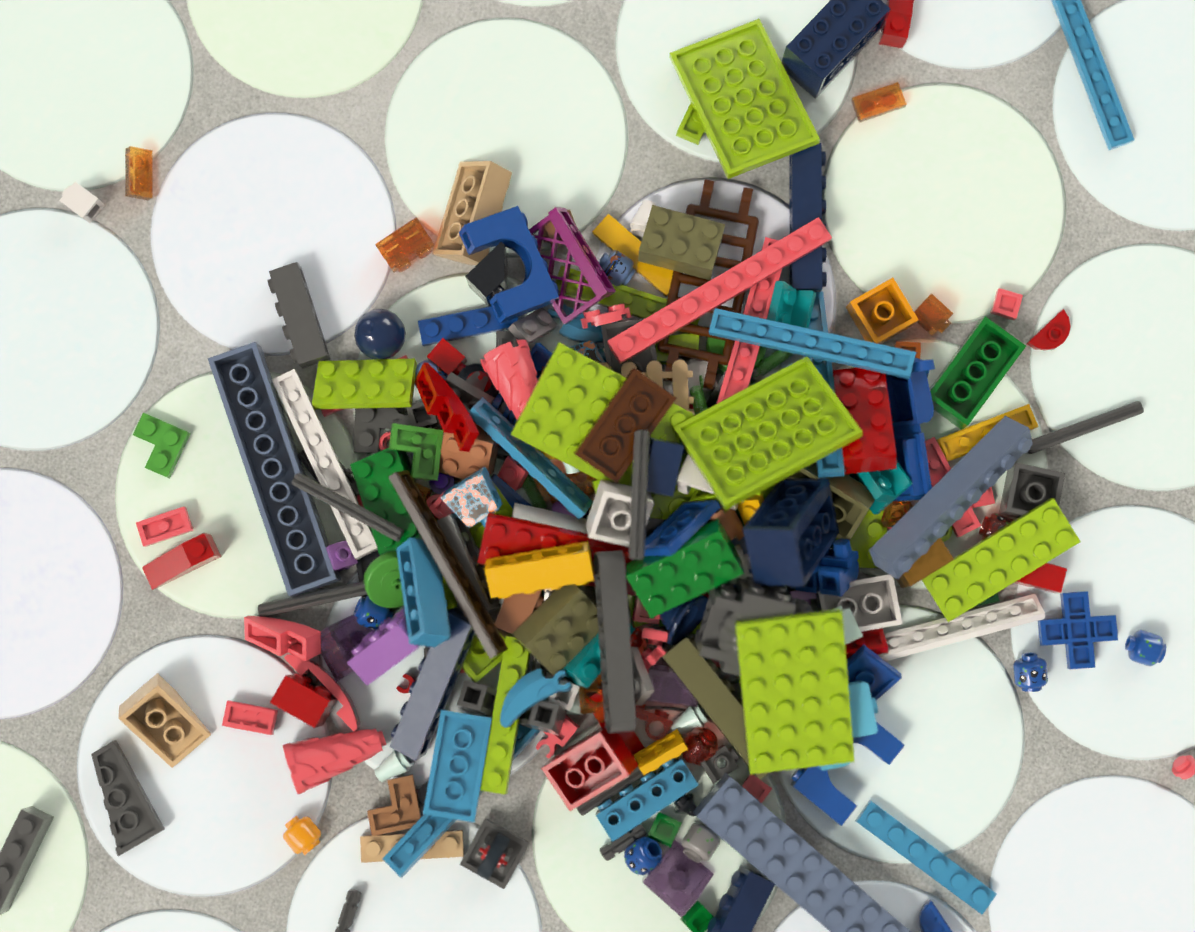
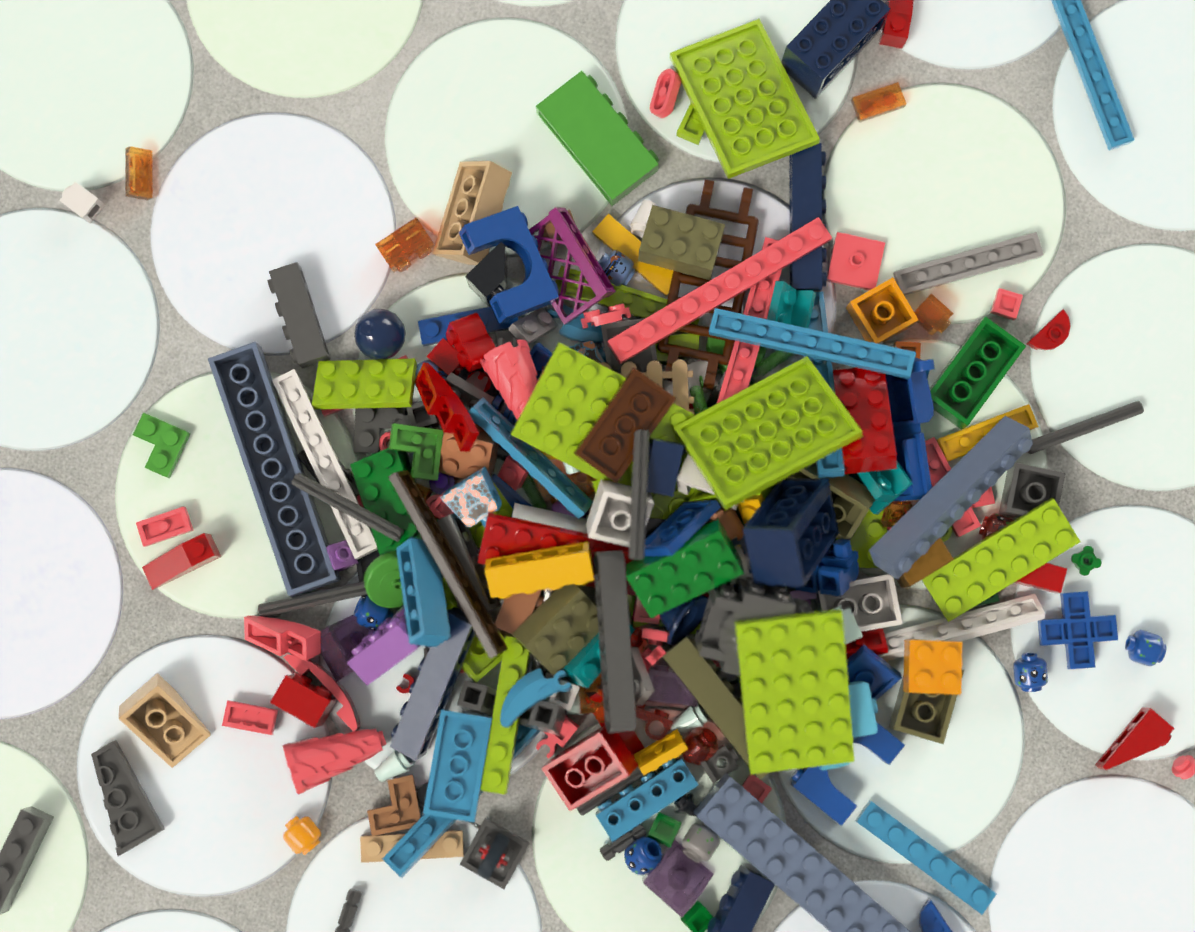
(470, 340): none -> red brick
(597, 137): none -> bright green brick
(665, 93): none -> coral plate
(855, 261): none -> coral plate
(923, 714): none -> olive brick
(932, 667): none -> light orange brick
(968, 264): none -> light grey plate
(1093, 561): none -> green plate
(1142, 735): none -> red slope

